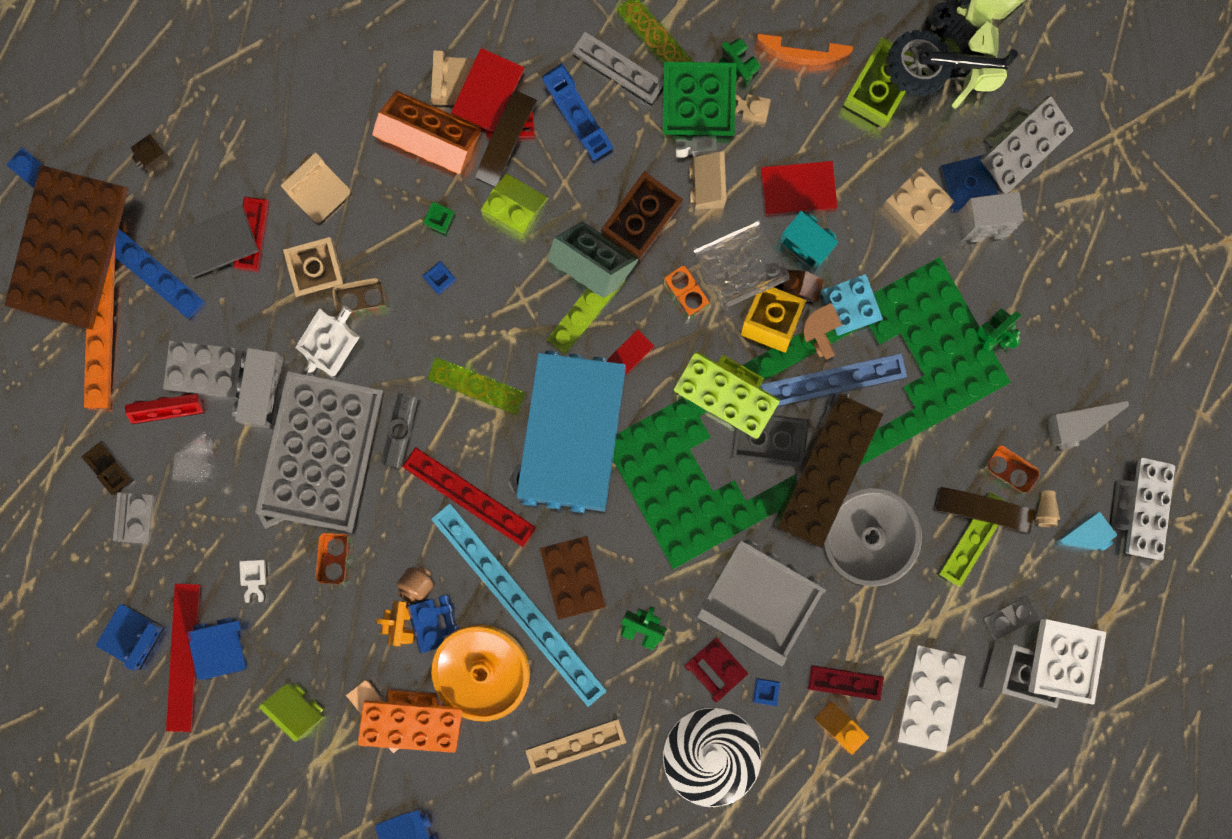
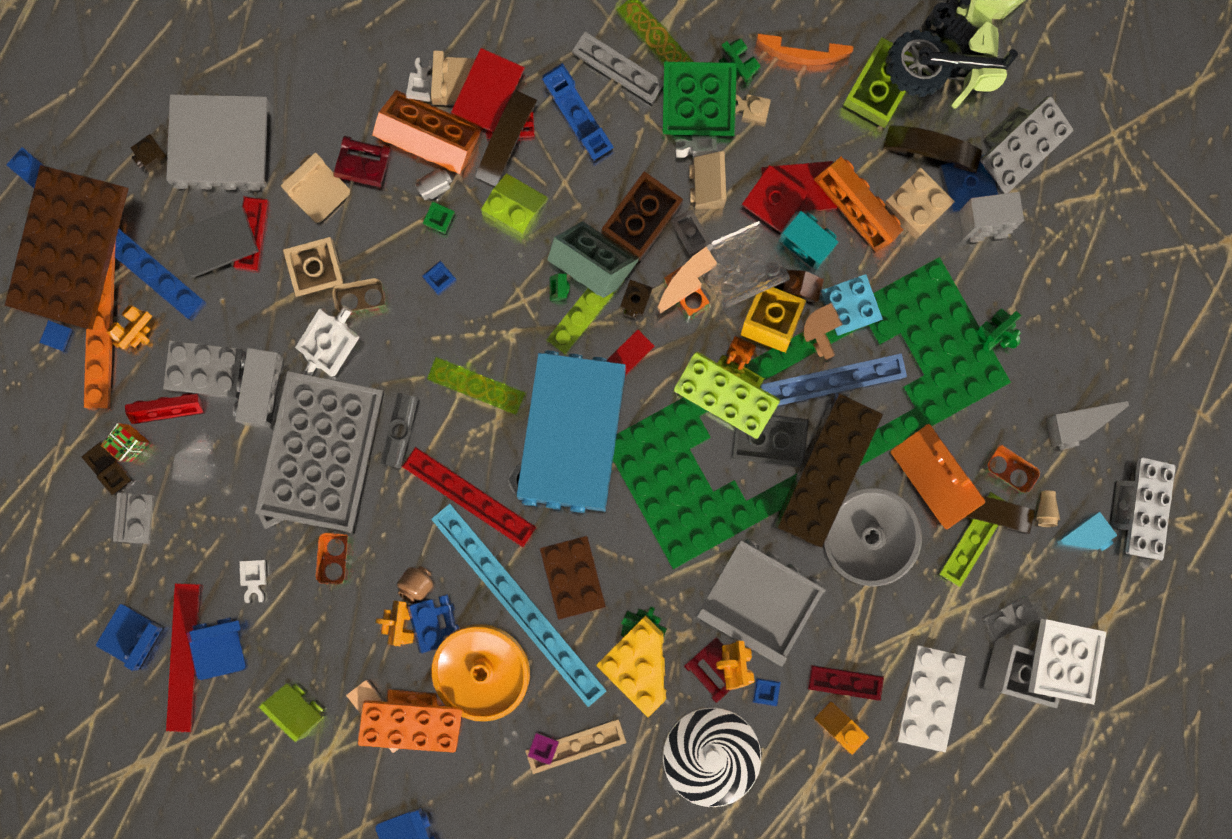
(56, 336): none -> blue tile
(125, 442): none -> piece
(133, 330): none -> light orange hips
(217, 141): none -> light grey panel
(360, 168): none -> dark red plate
(420, 83): none -> white plate
(434, 184): none -> light grey brick
(543, 748): none -> magenta plate
(558, 287): none -> green plate
(635, 299): none -> dark brown brick
(638, 666): none -> yellow plate
(686, 279): none -> light nougat slope
(691, 233): none -> light grey plate
(735, 665): none -> light orange hips
(740, 352): none -> orange plate
(775, 198): none -> red plate
(859, 204): none -> orange slope
(933, 145): none -> dark brown slope
(937, 476): none -> orange bracket

